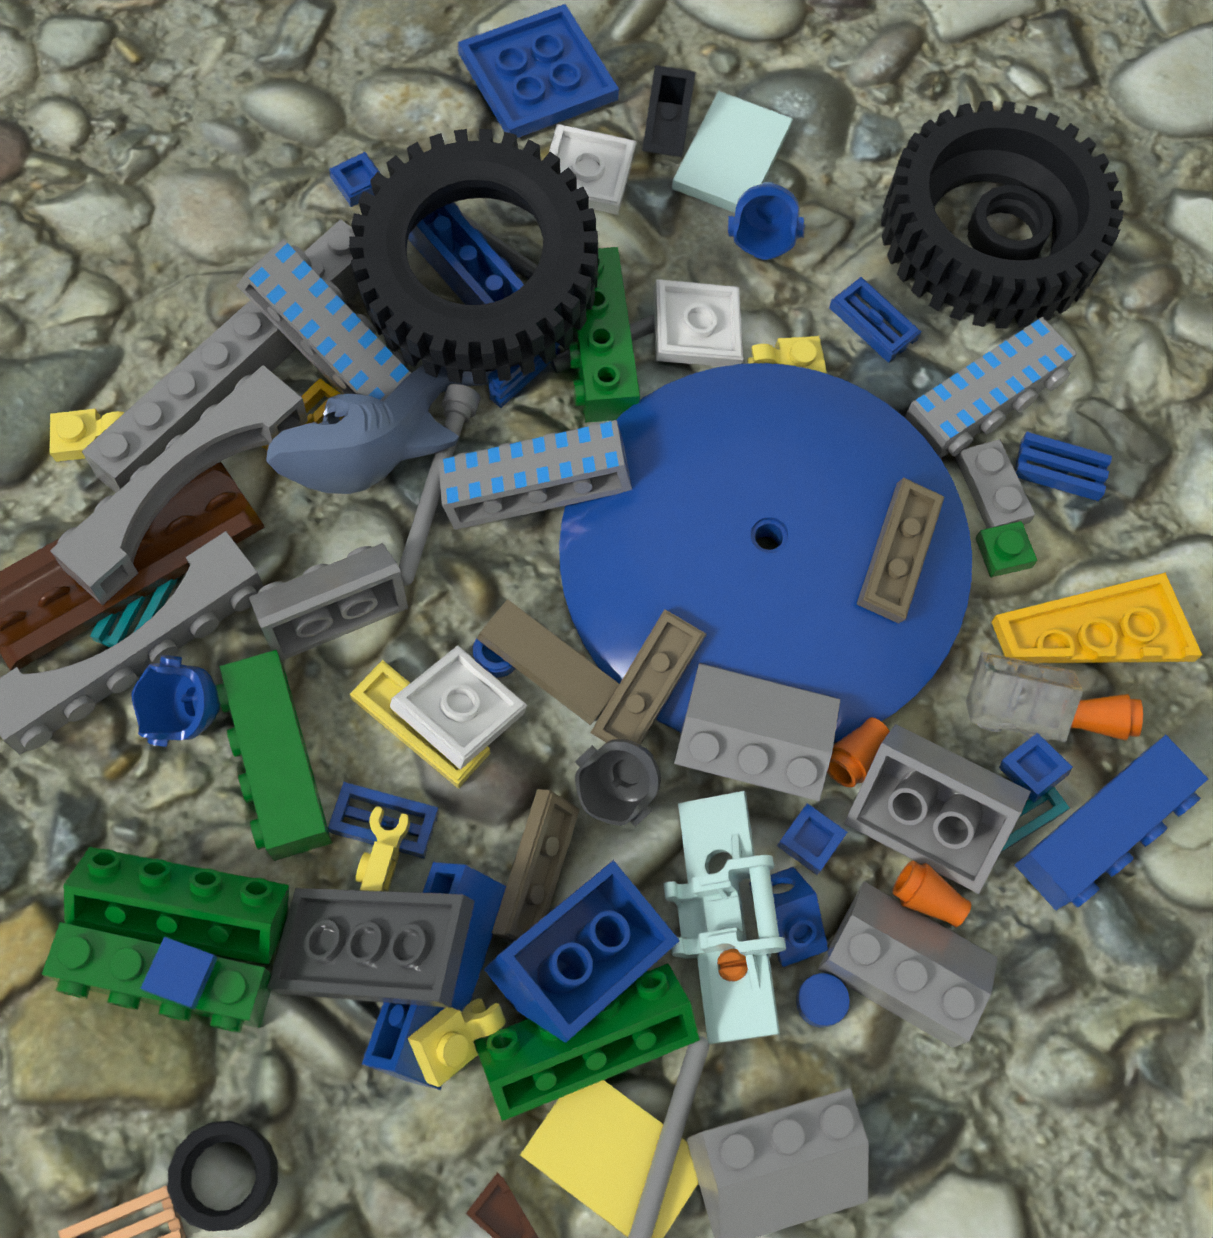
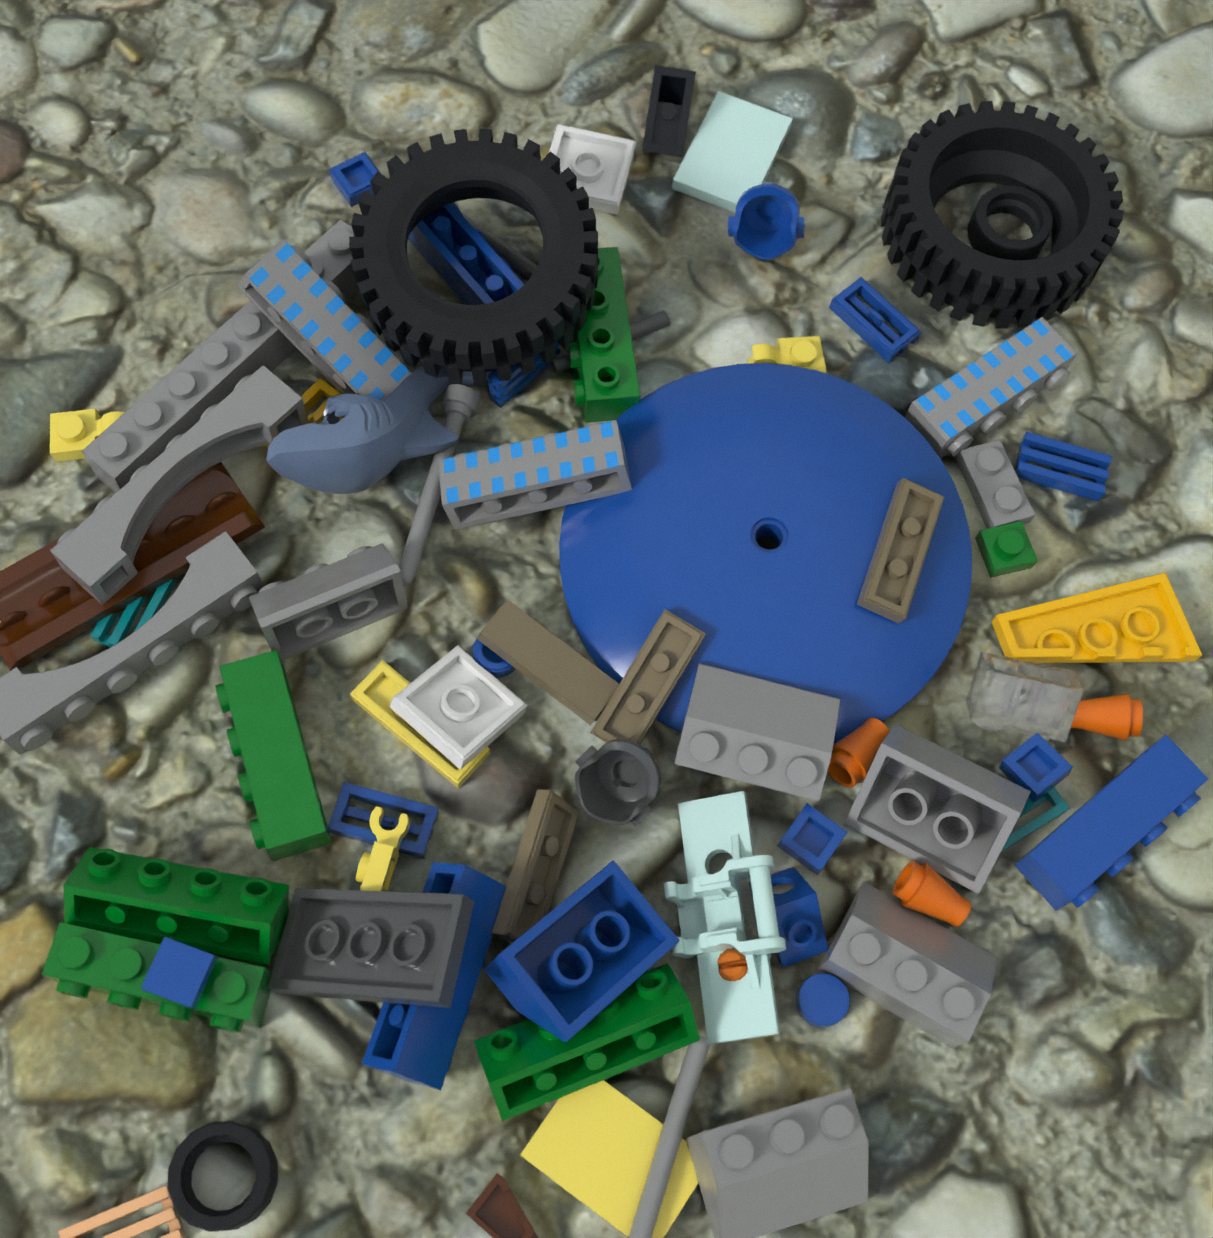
(174, 701): blue cap -> none
(447, 1039): light yellow plate -> none
(538, 71): blue plate -> none
(697, 323): white tile -> none

